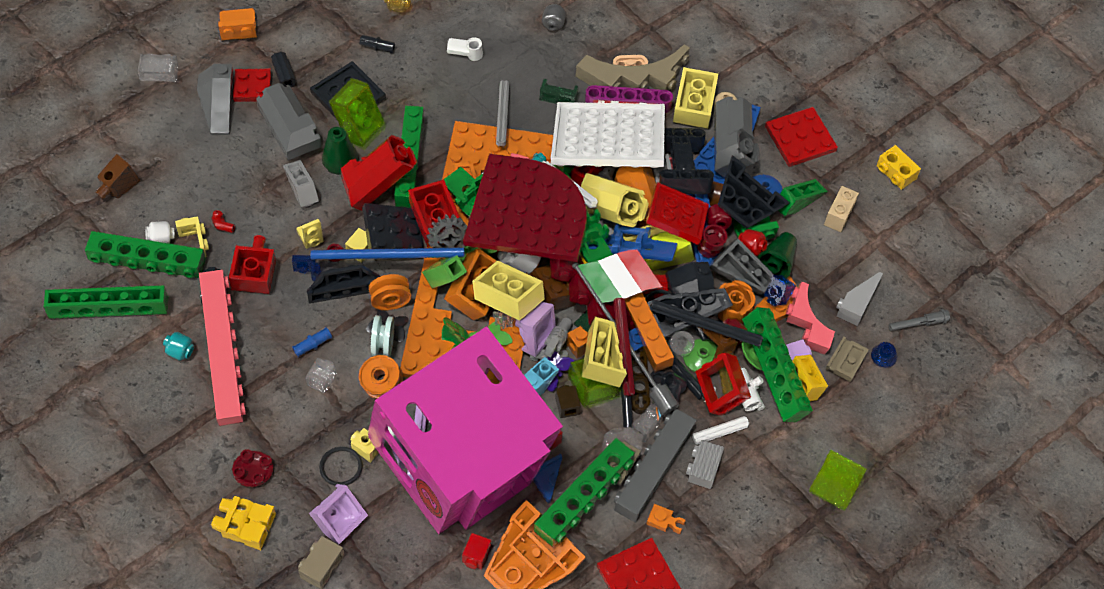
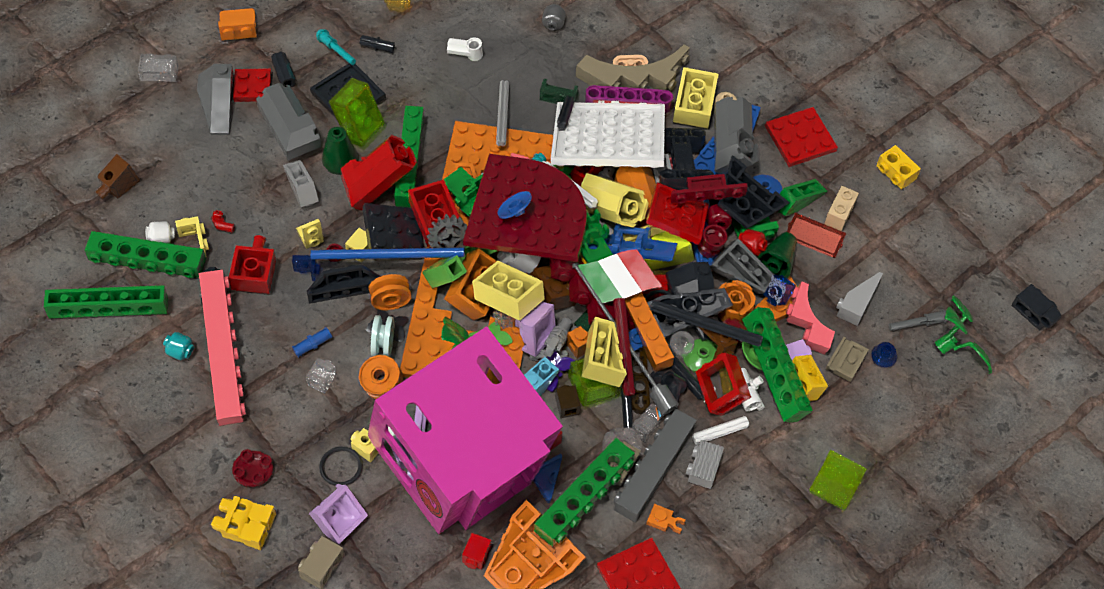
(323, 36): none -> teal pin
(514, 205): none -> blue dish
(565, 112): none -> black axle
(708, 188): none -> dark red bracket
(816, 235): none -> clear red piece
(949, 340): none -> green plant
(1036, 308): none -> black hinge

